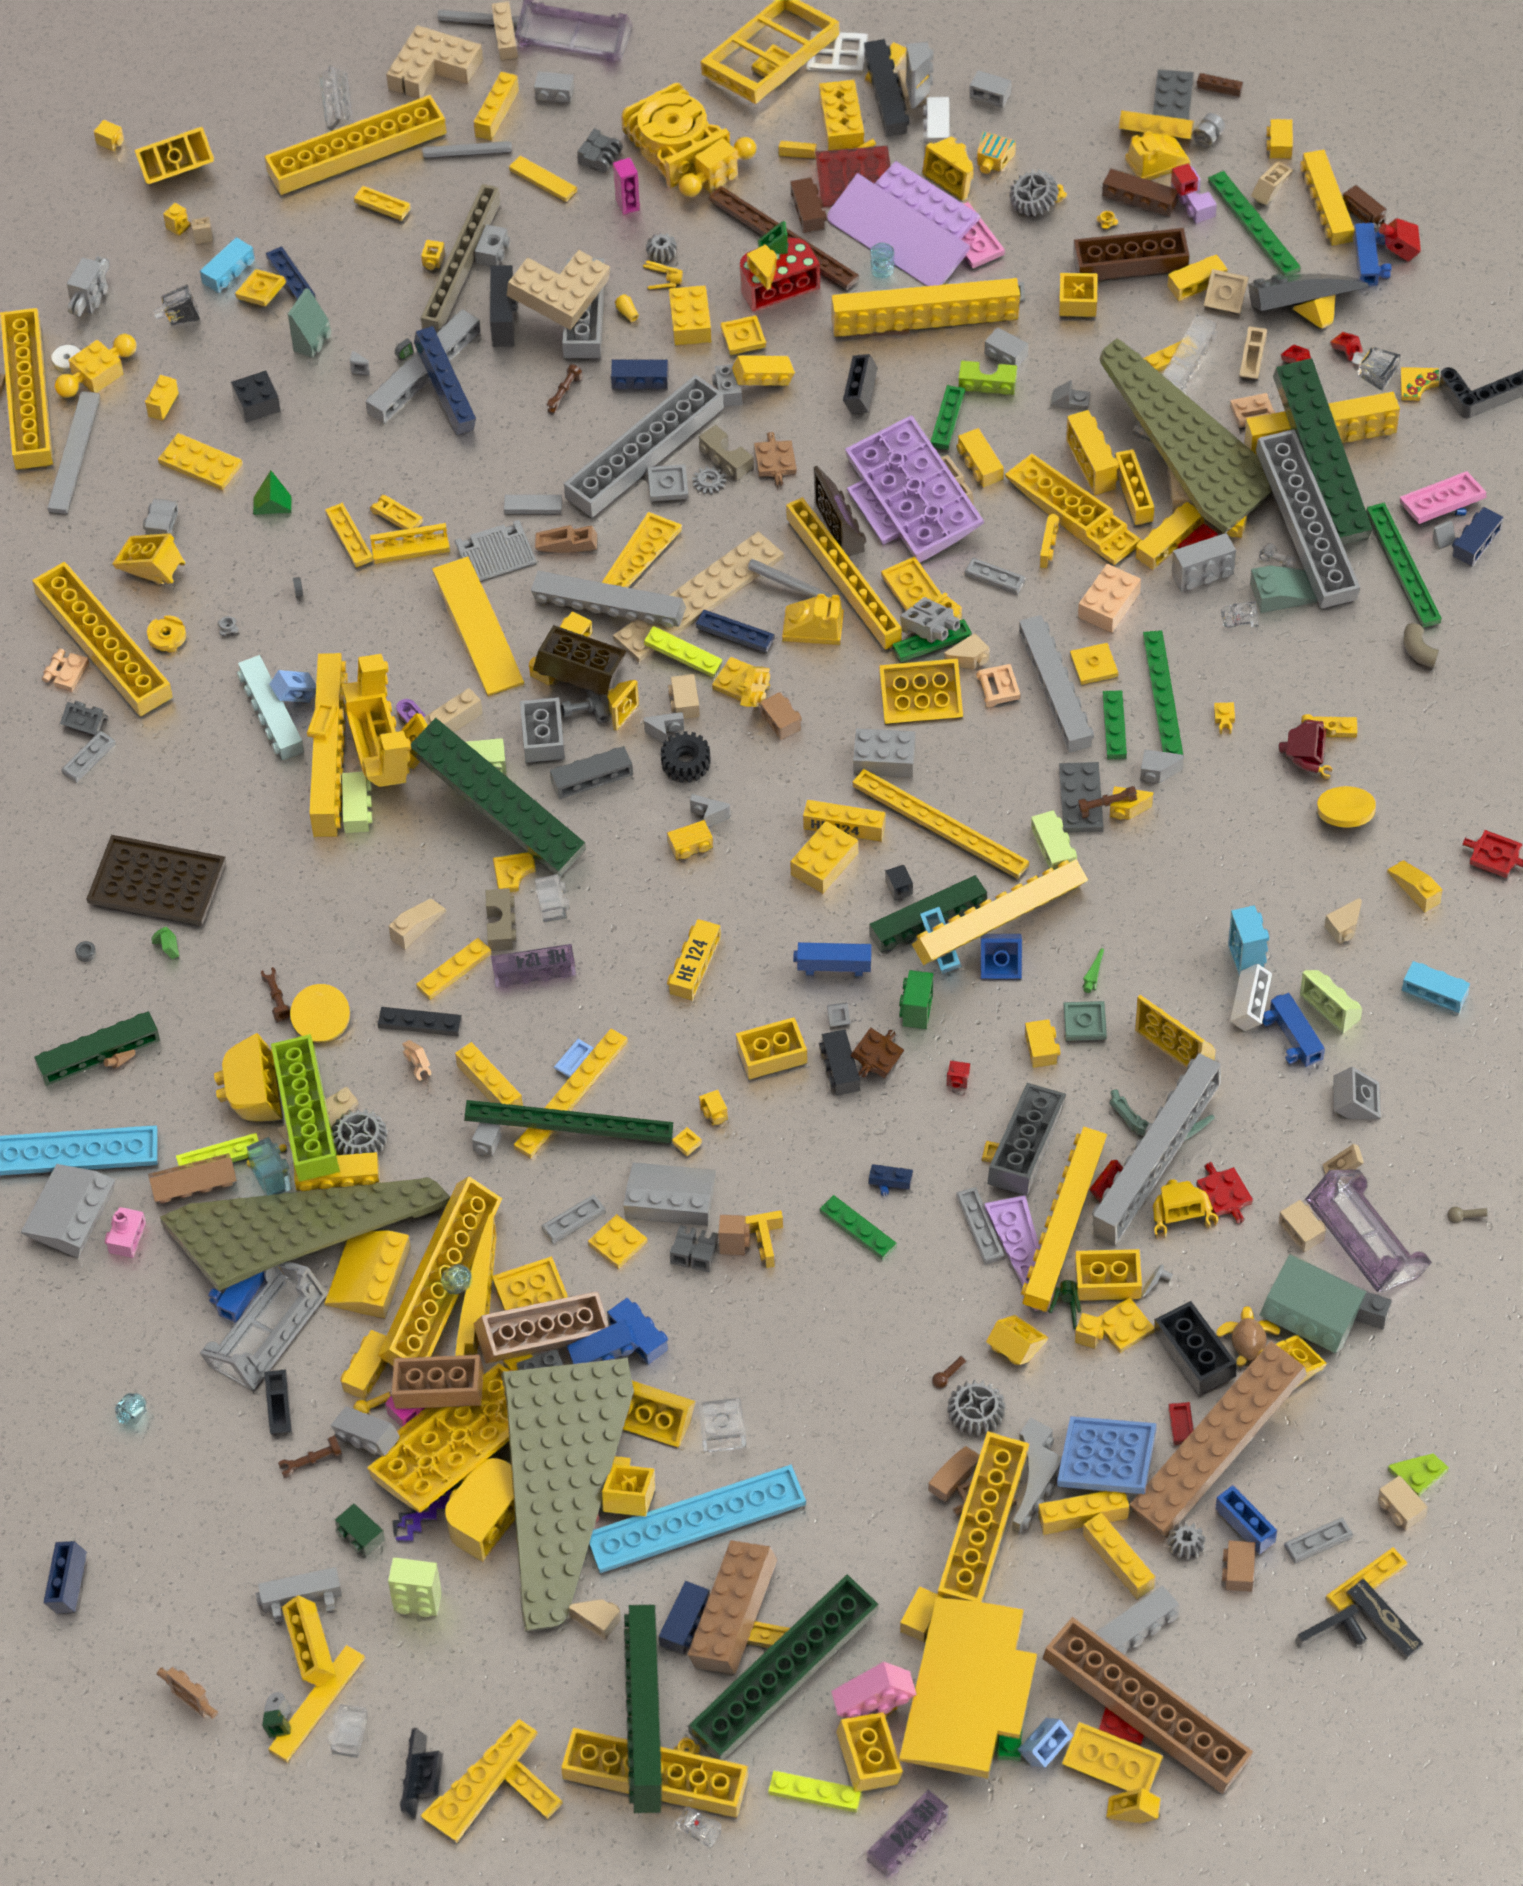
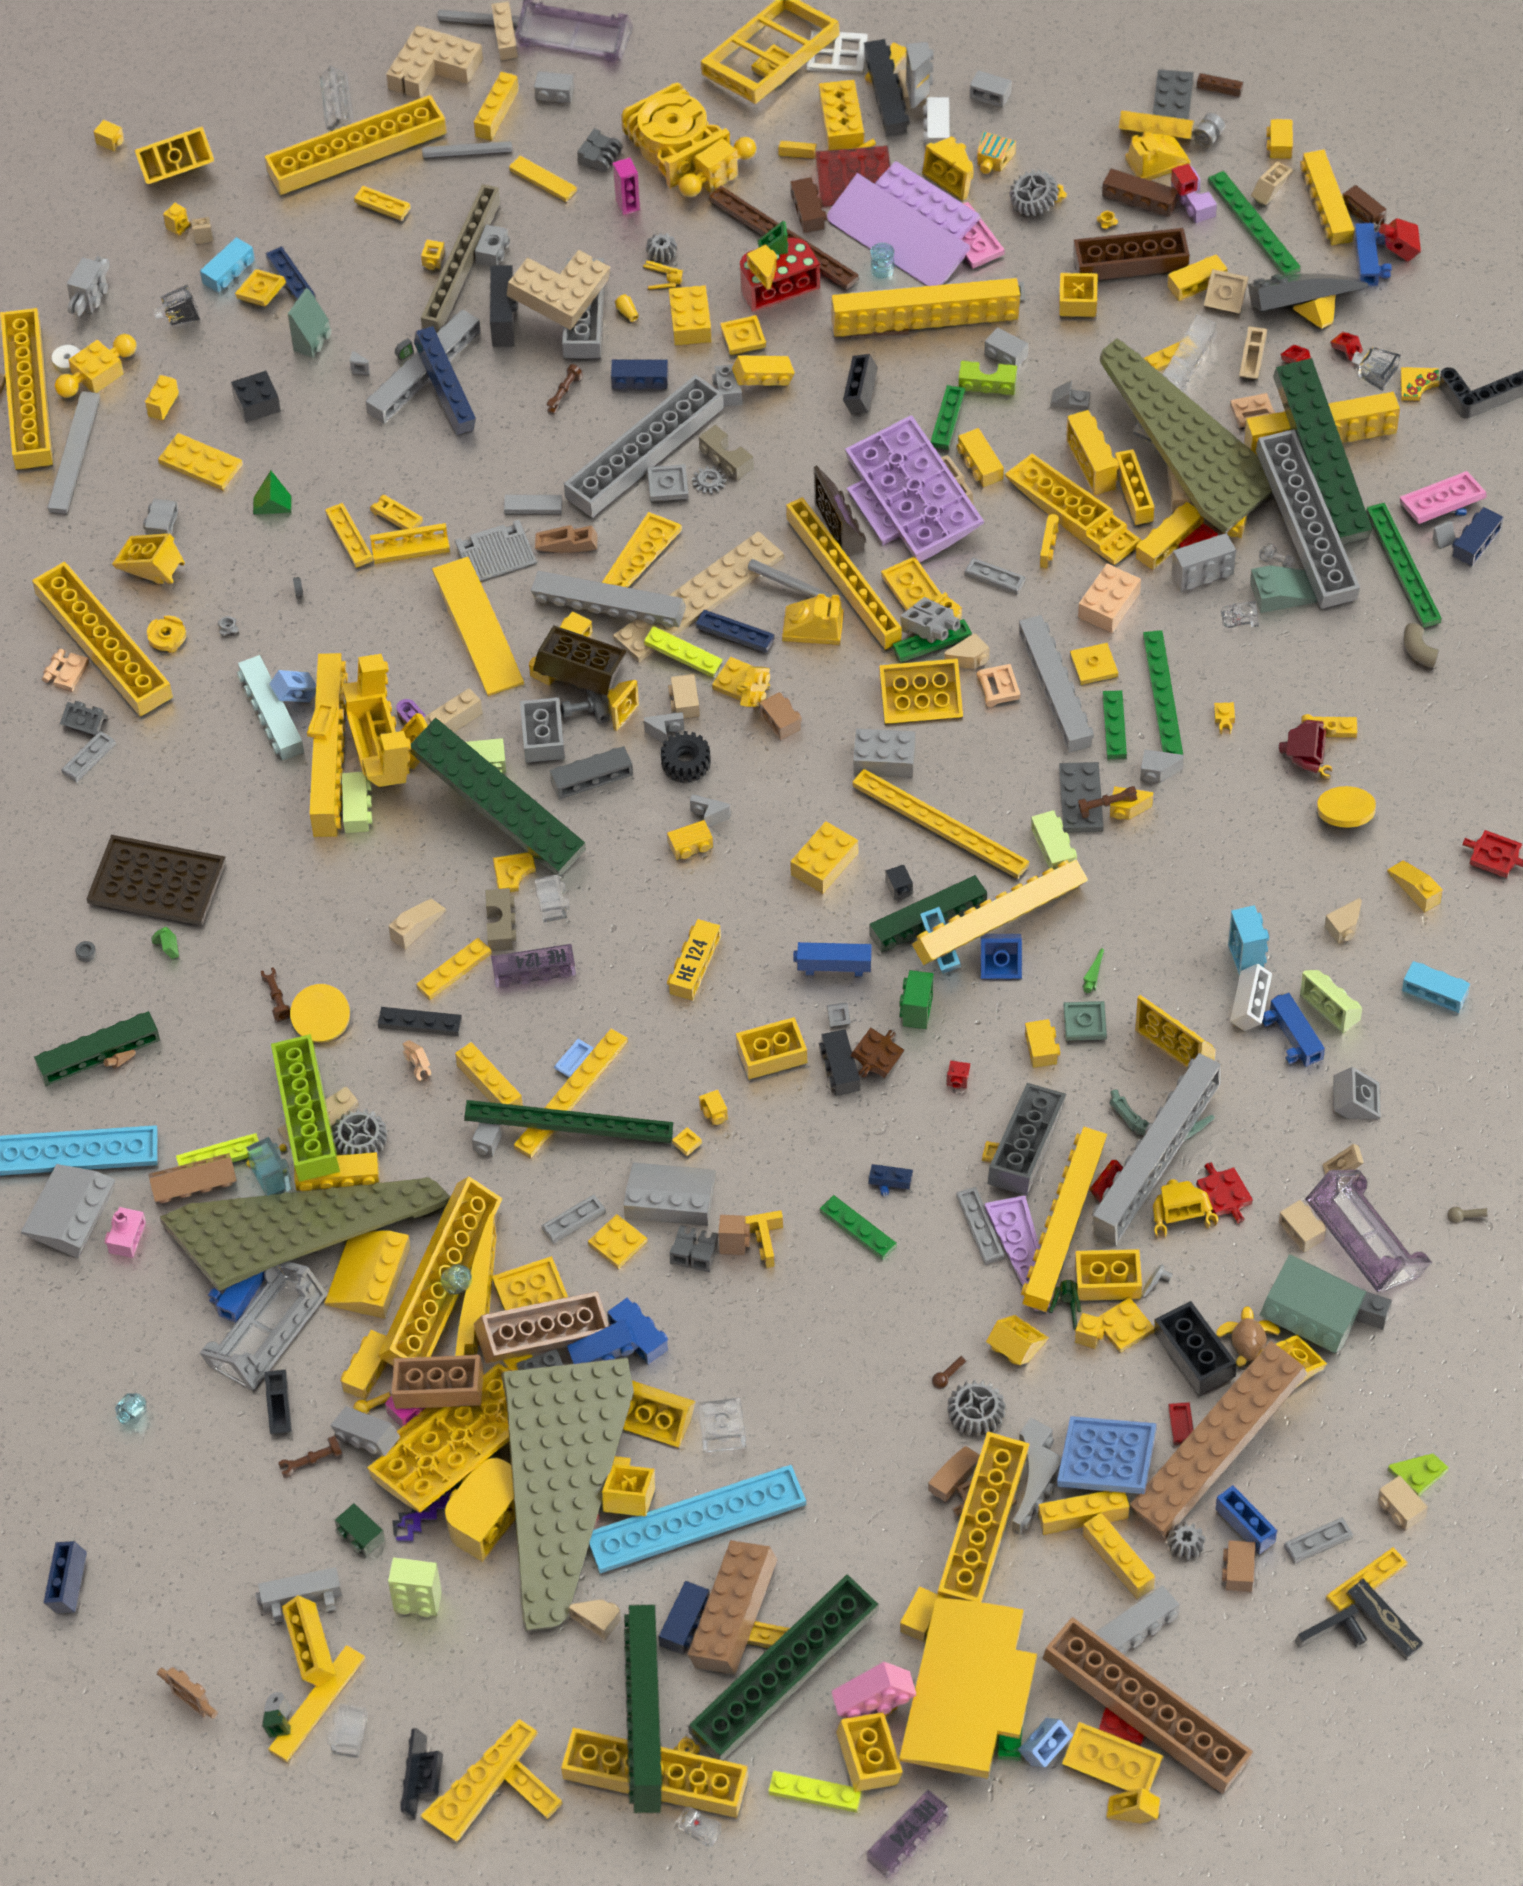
(250, 1080): yellow hips -> none
(775, 458): medium nougat plate -> none
(854, 821): yellow brick -> none

